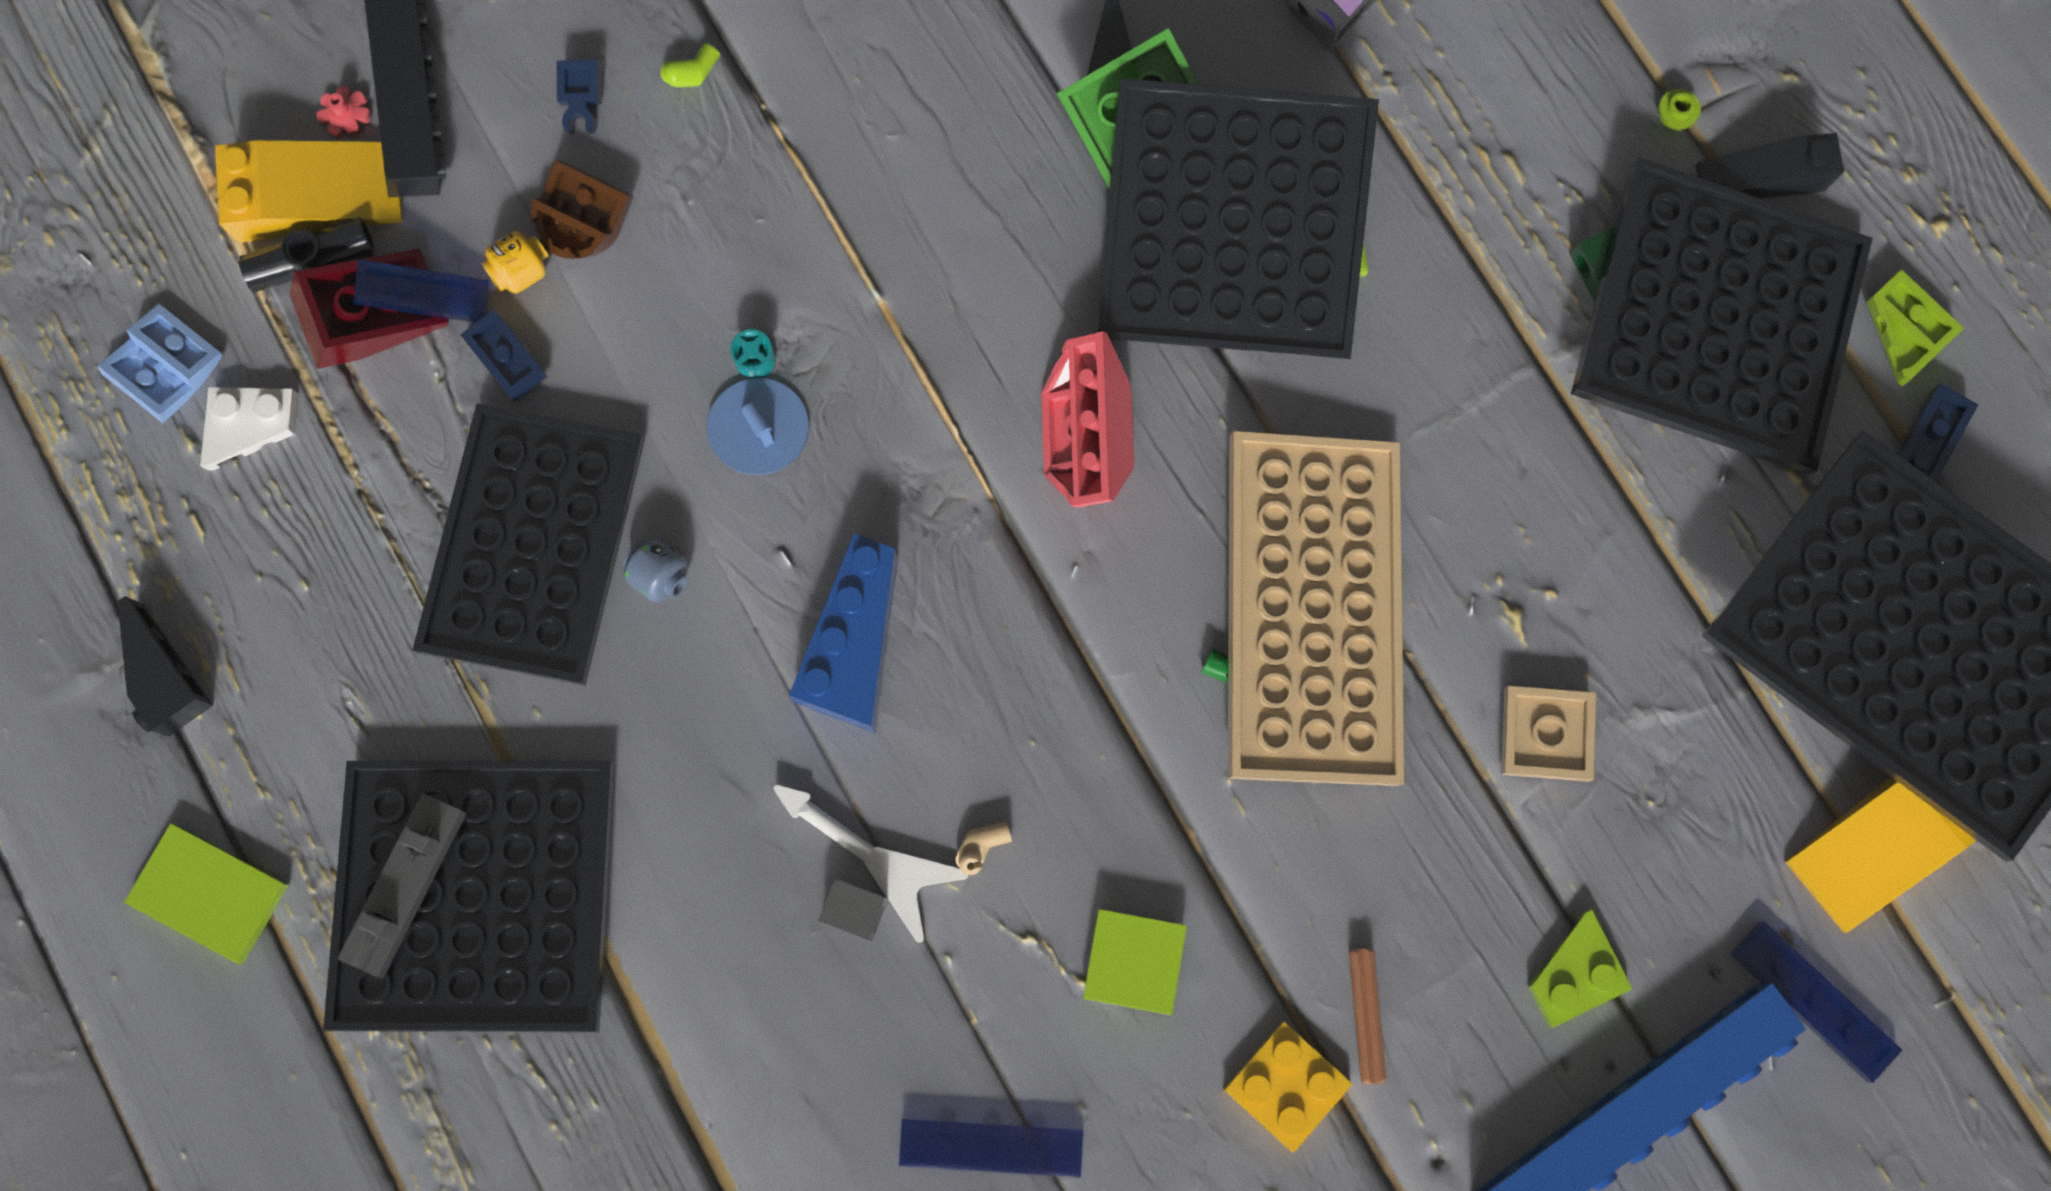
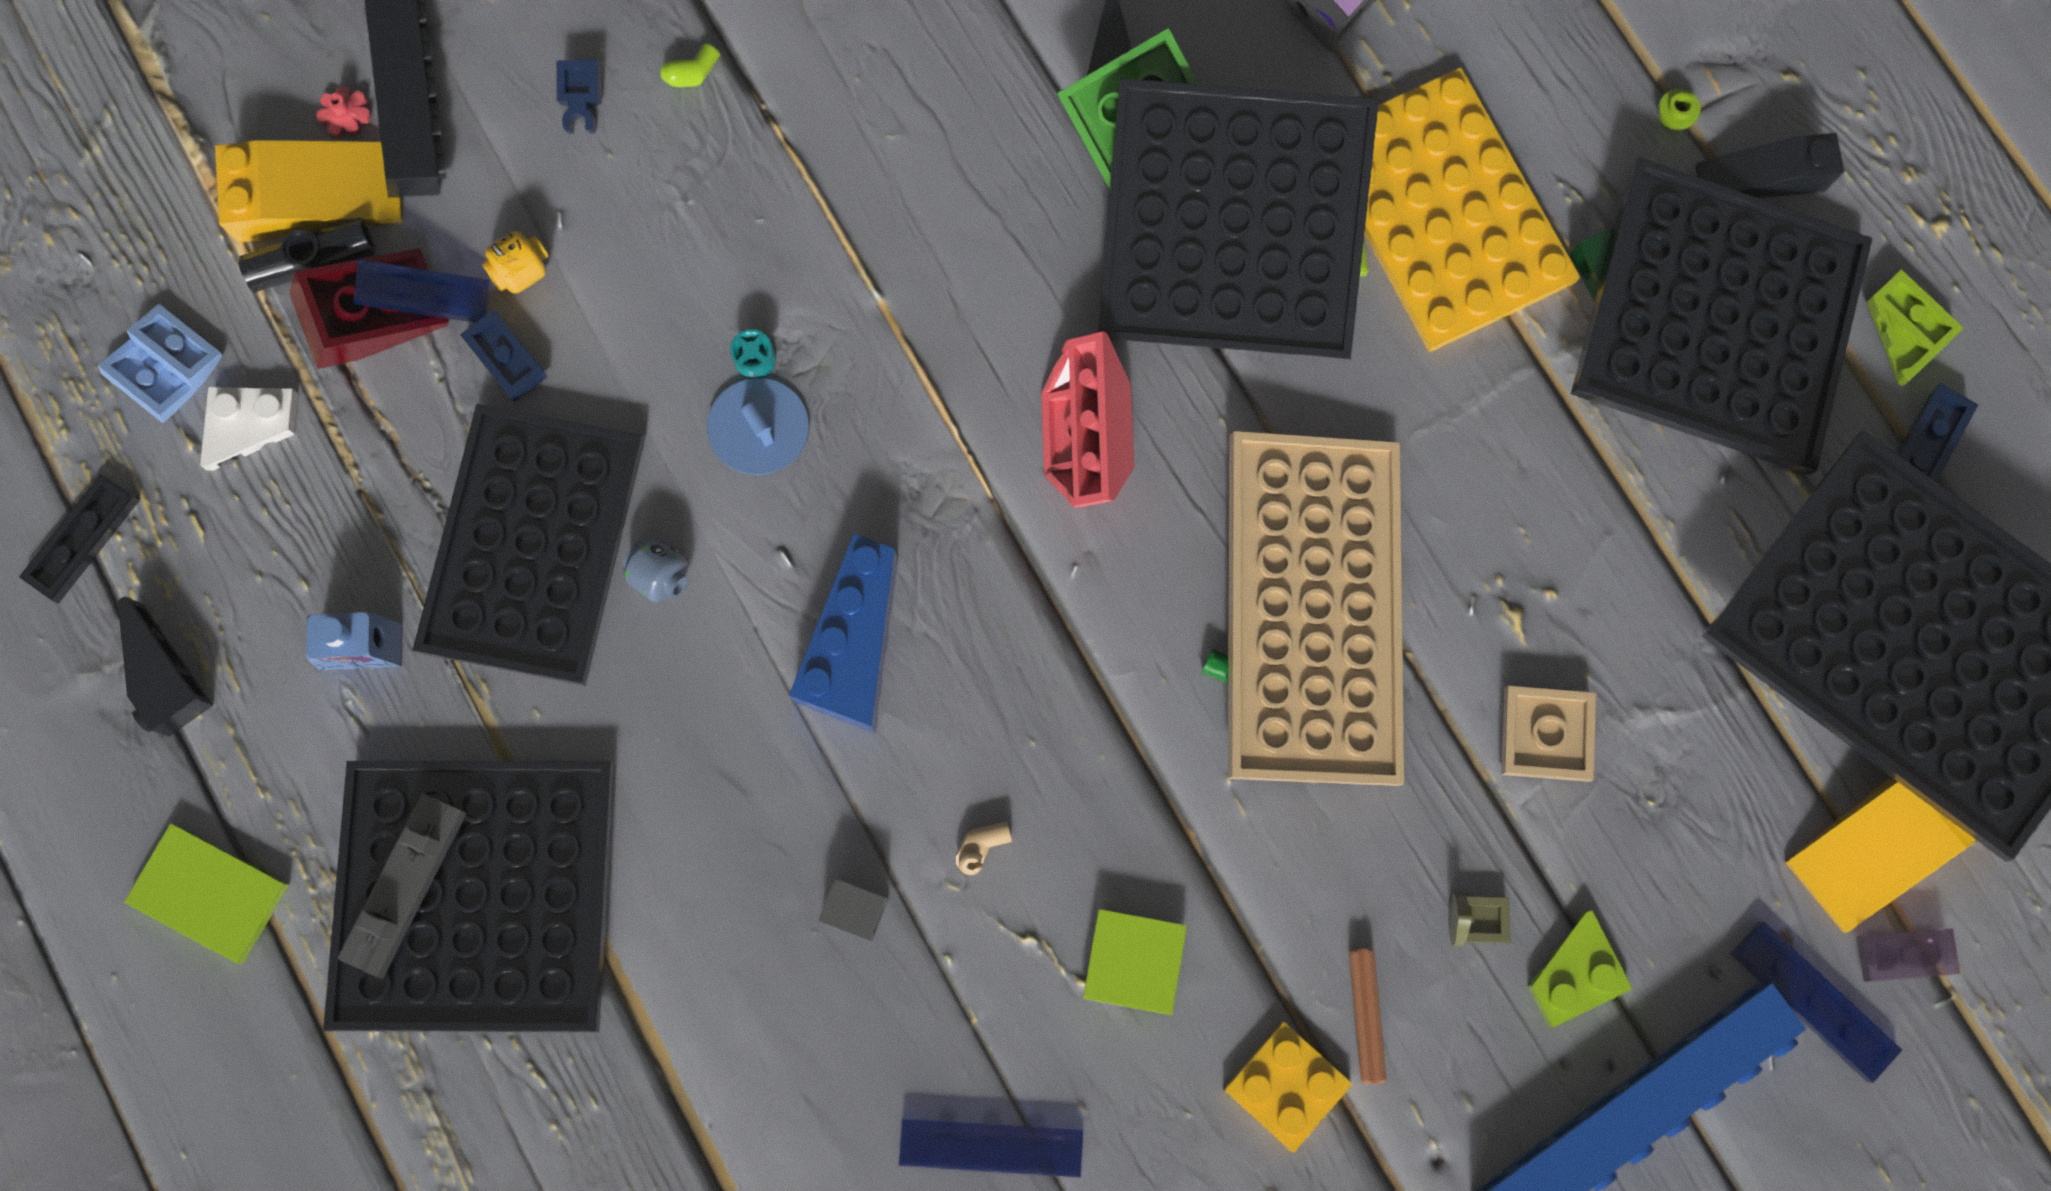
(79, 538): none -> black tile
(348, 642): none -> medium blue torso
(578, 212): reddish brown slope -> none
(895, 873): white piece -> none
(1456, 215): none -> yellow plate
(1478, 919): none -> olive tile
(1908, 955): none -> clear purple plate

